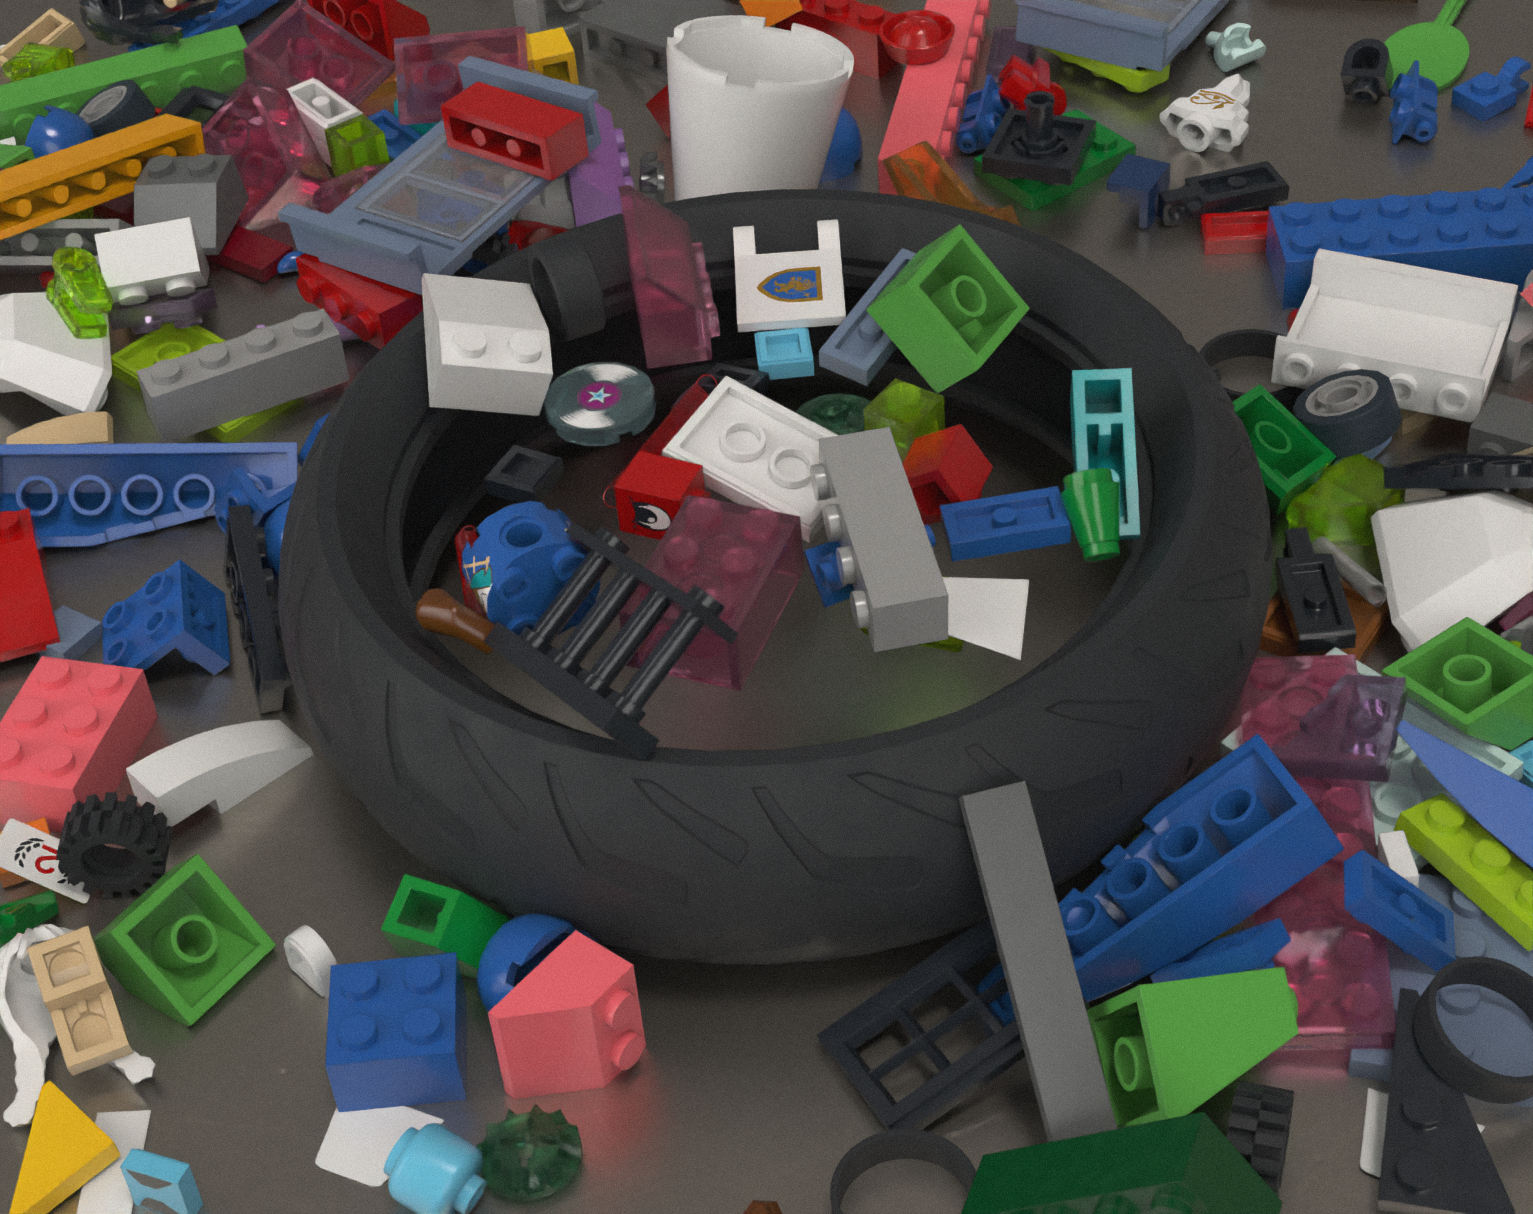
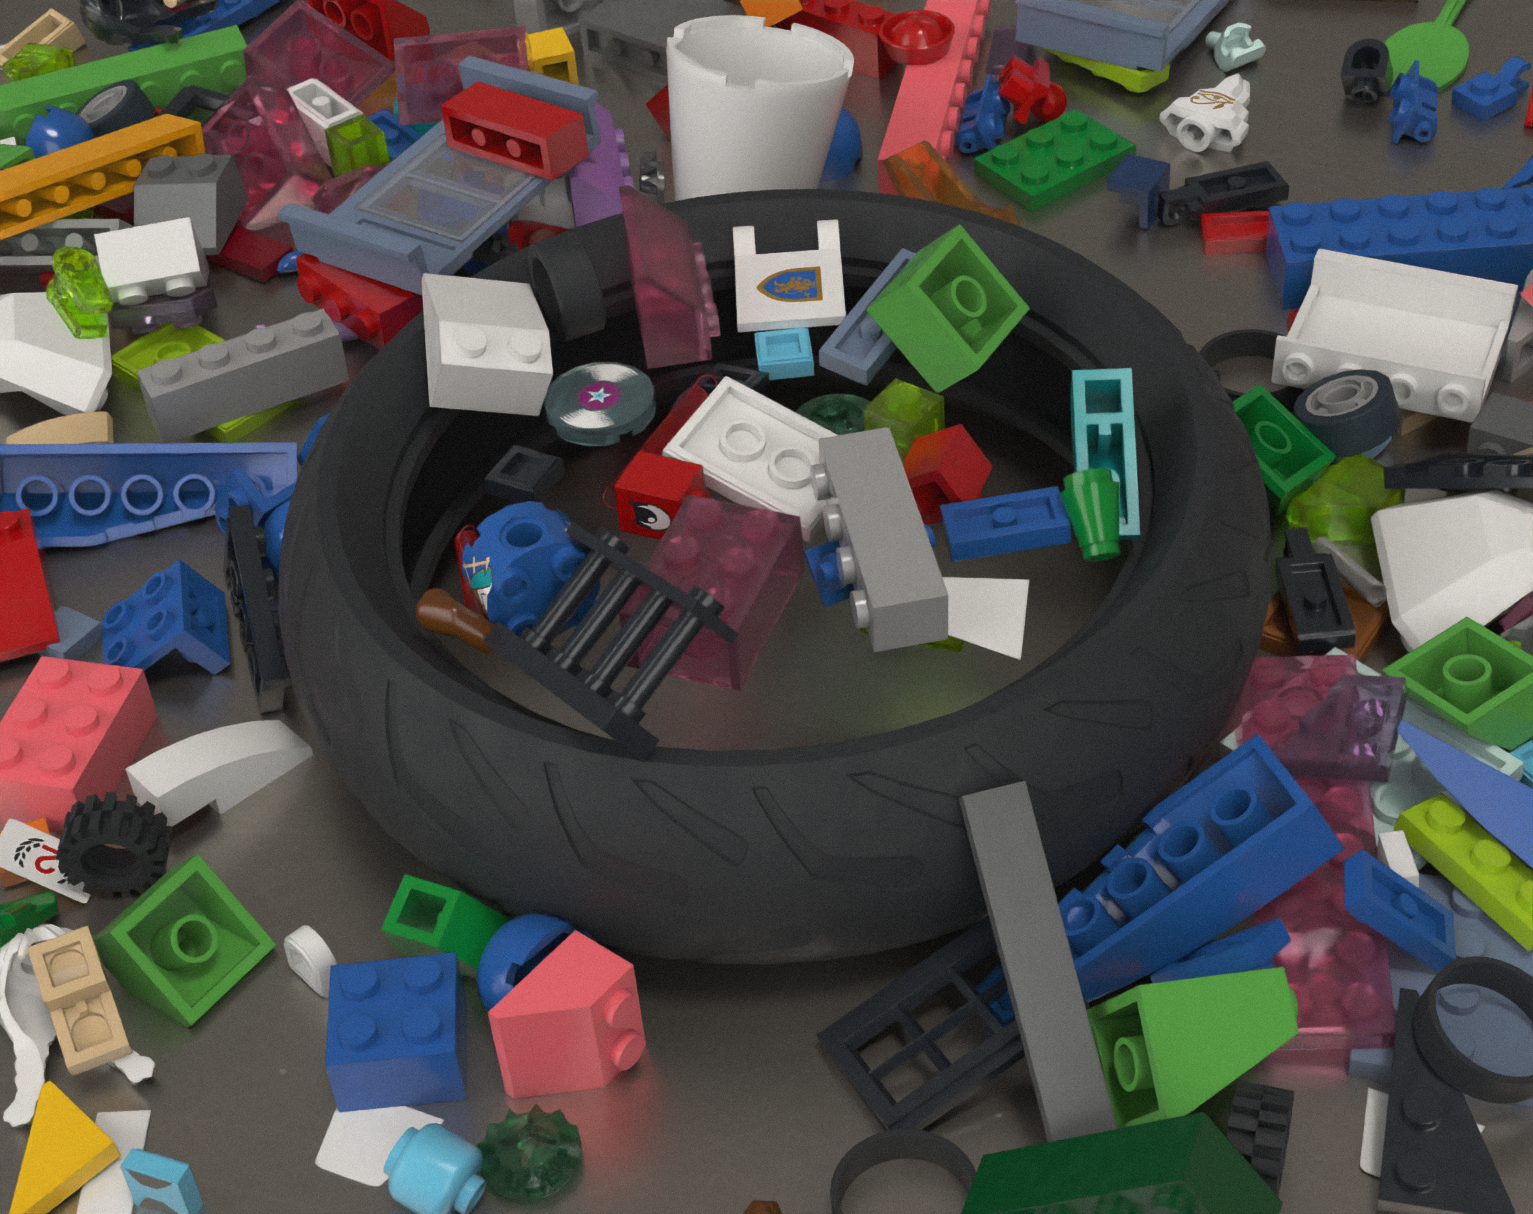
(1038, 143): black plate -> none

